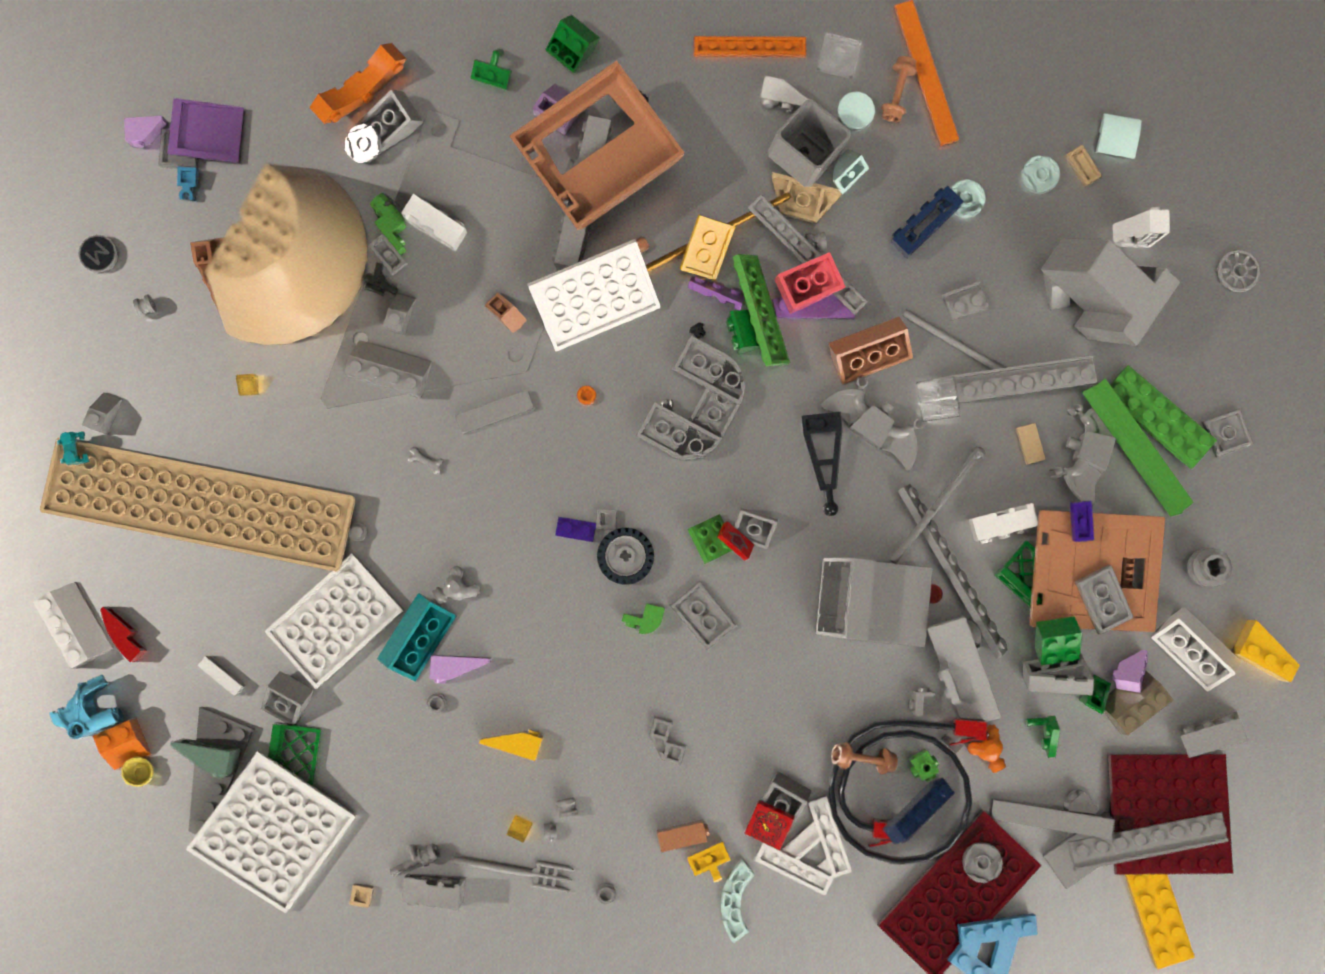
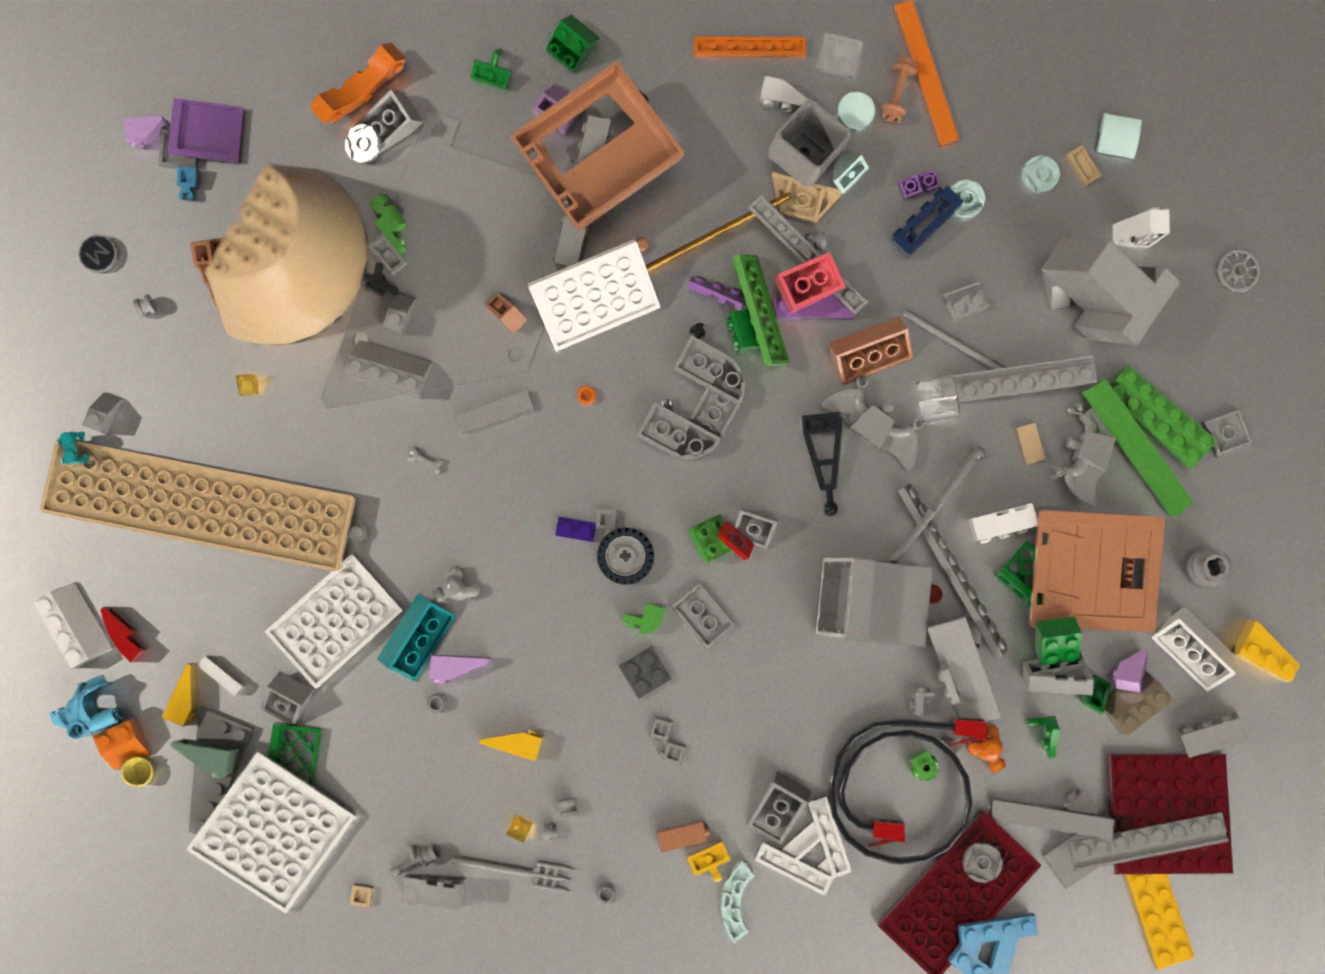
(183, 701): none -> yellow slope
(434, 222): white wedge -> none
(645, 672): none -> dark grey plate
(707, 247): yellow plate -> none
(769, 824): red tile -> none
(885, 761): nougat piece -> none
(918, 811): dark blue brick -> none
(920, 184): none -> medium lavender slope
(1082, 521): dark purple plate -> none
(1104, 599): light grey tile -> none

